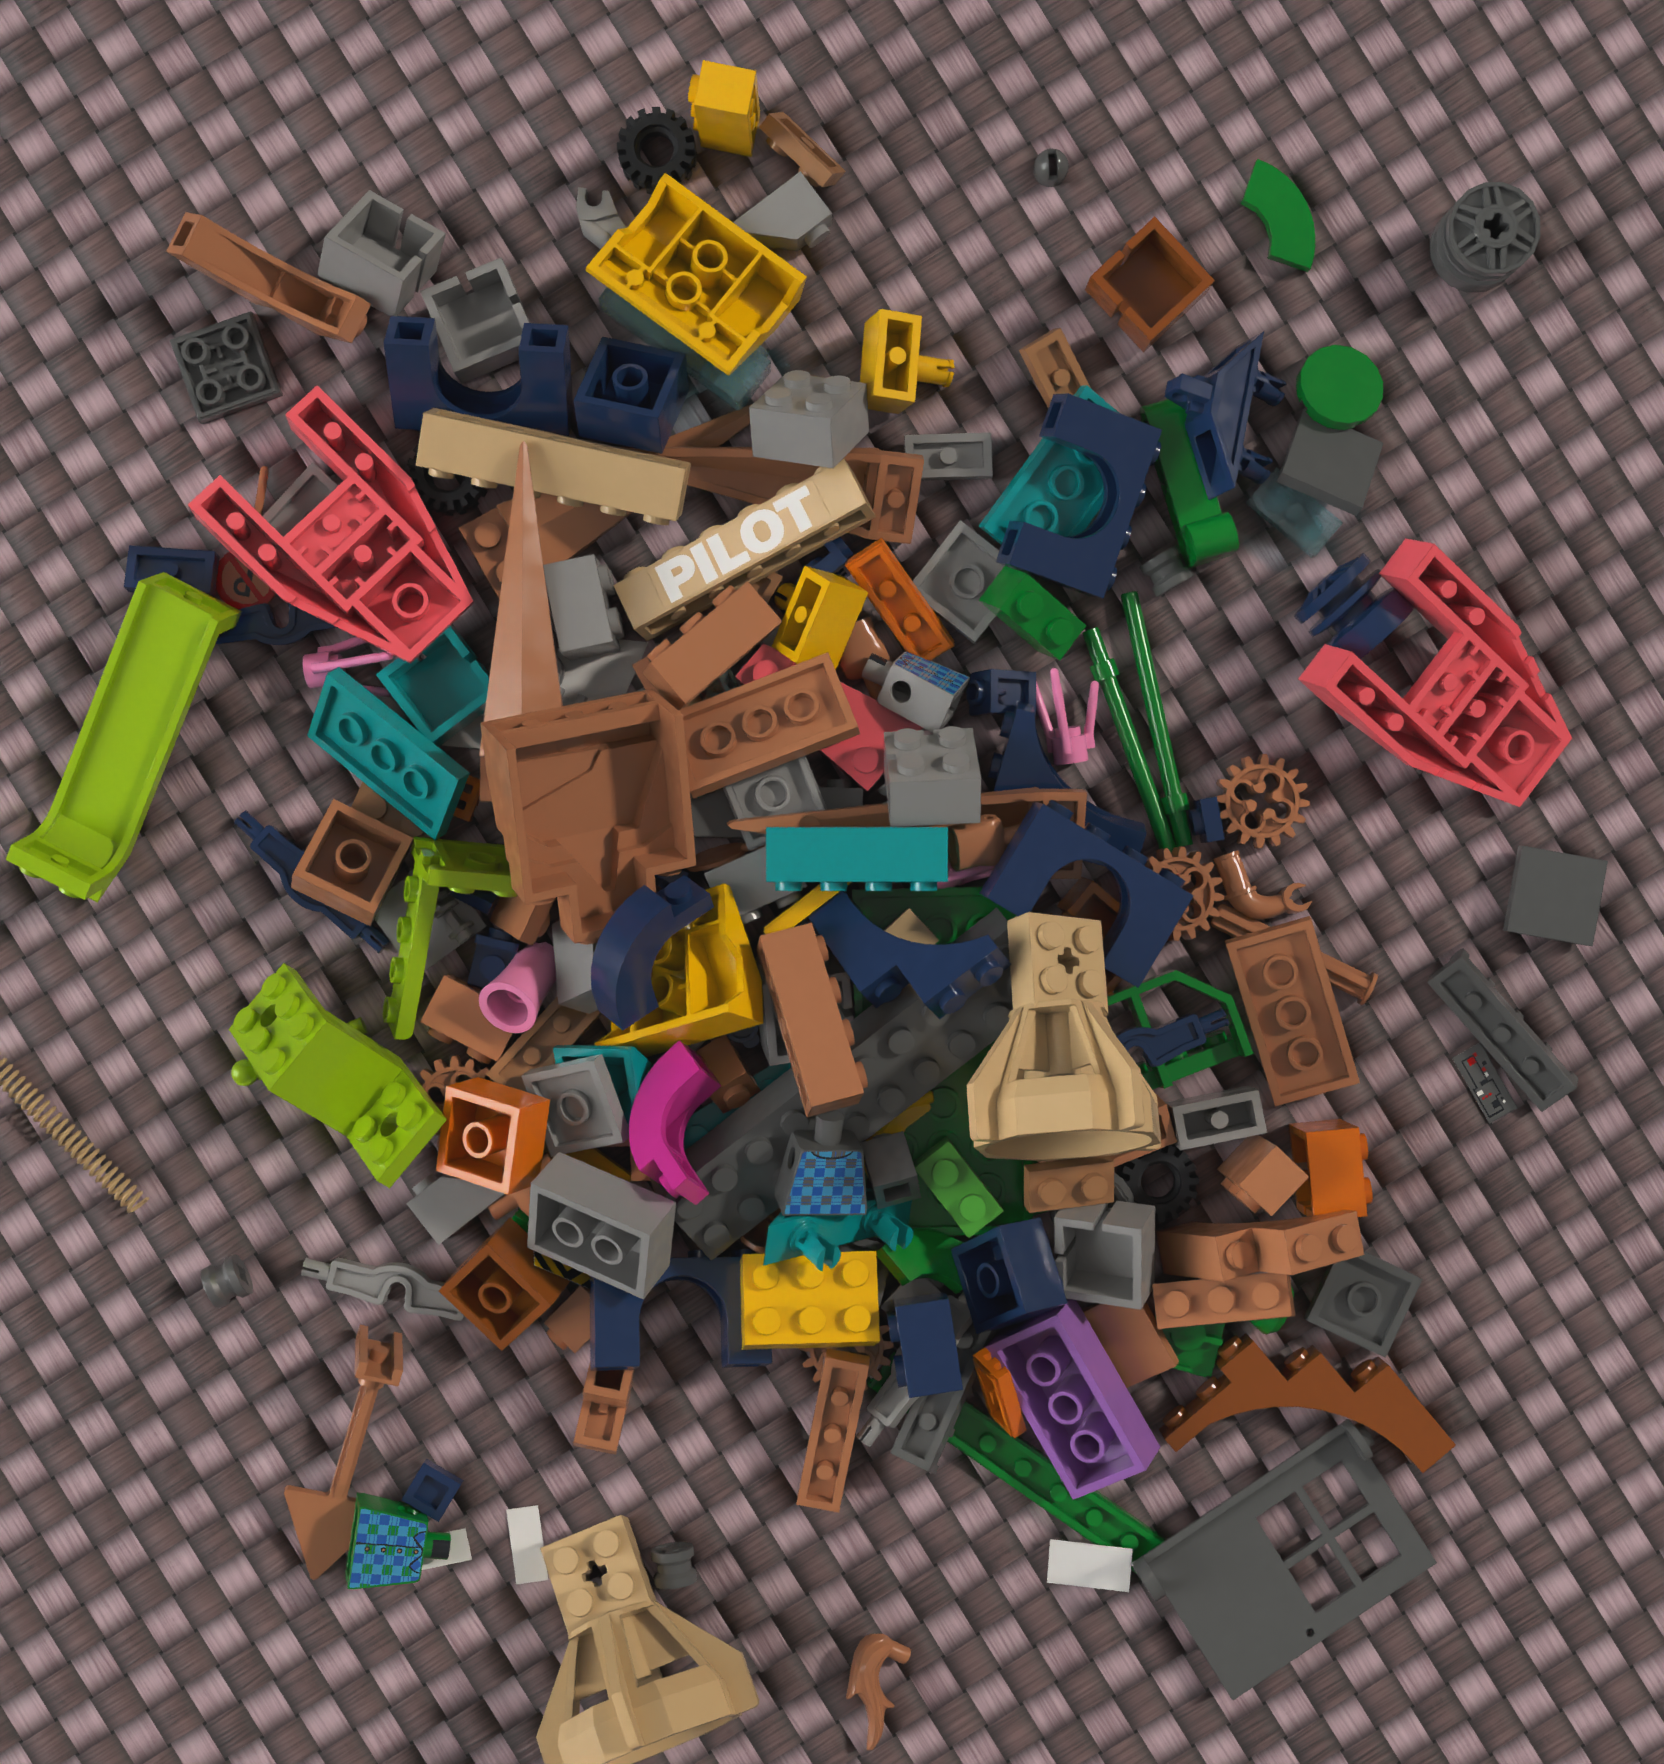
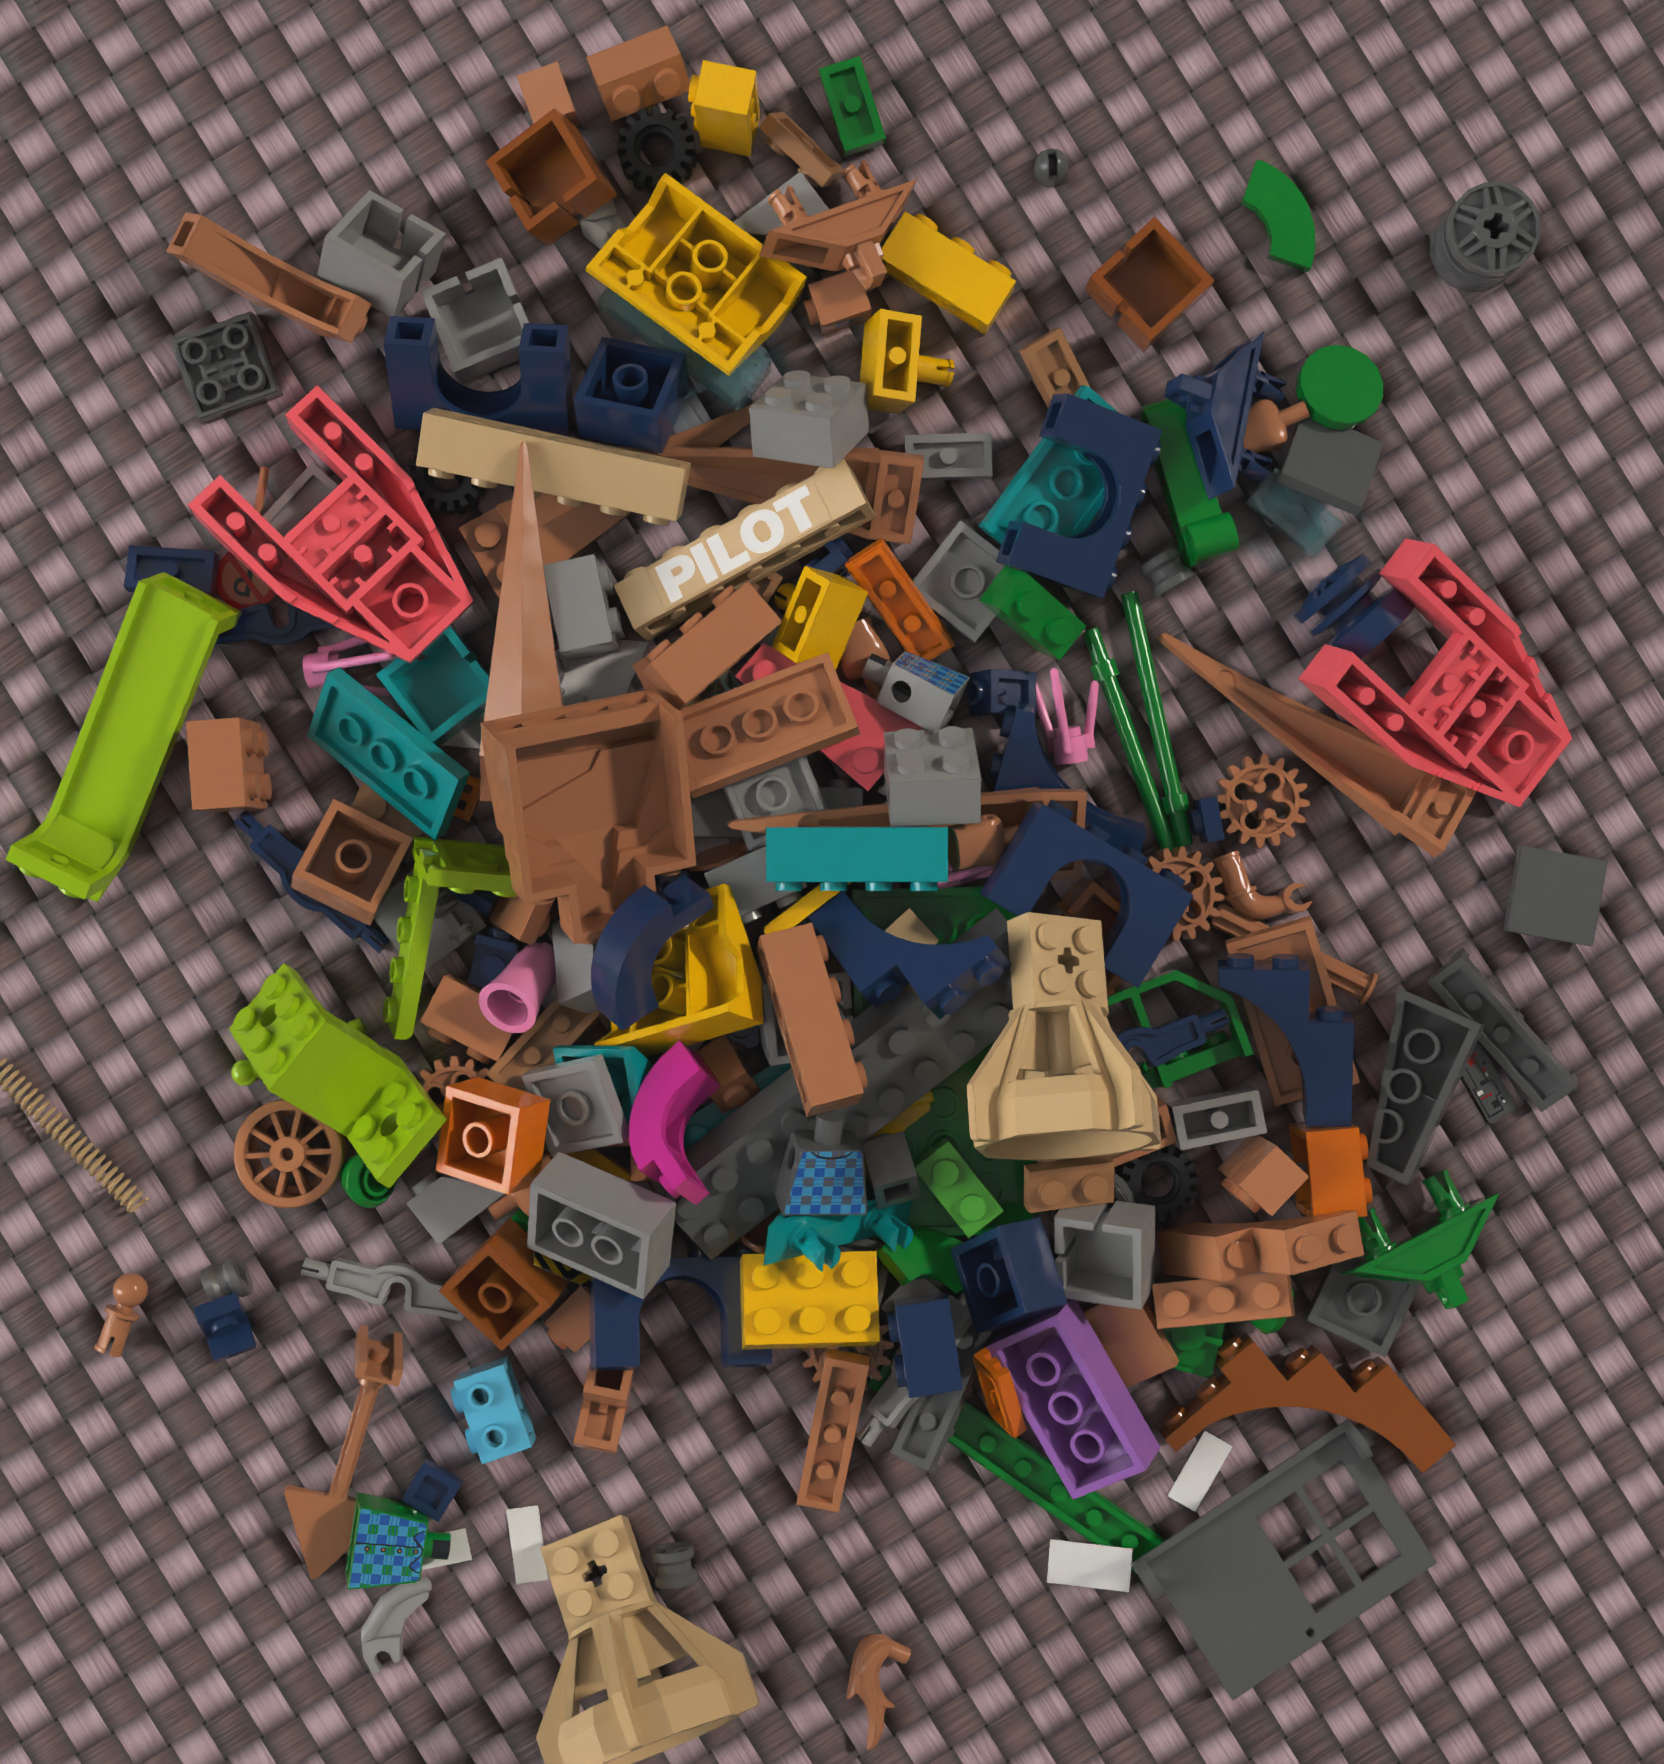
(129, 1292): none -> nougat pin
(225, 1327): none -> dark blue bracket
(227, 765): none -> nougat brick
(287, 1154): none -> nougat wheel
(361, 1185): none -> green cone
(386, 1622): none -> light grey piece
(493, 1410): none -> medium azure brick
(546, 90): none -> nougat brick
(554, 174): none -> dark orange piece
(639, 73): none -> nougat brick
(837, 303): none -> nougat brick
(842, 235): none -> nougat connector
(852, 106): none -> green plate
(947, 271): none -> yellow brick
(1200, 1471): none -> white sticker
(1268, 425): none -> nougat piece
(1319, 1038): none -> dark blue arch
(1386, 788): none -> nougat plate
(1419, 1078): none -> dark grey wedge
(1432, 1253): none -> green connector

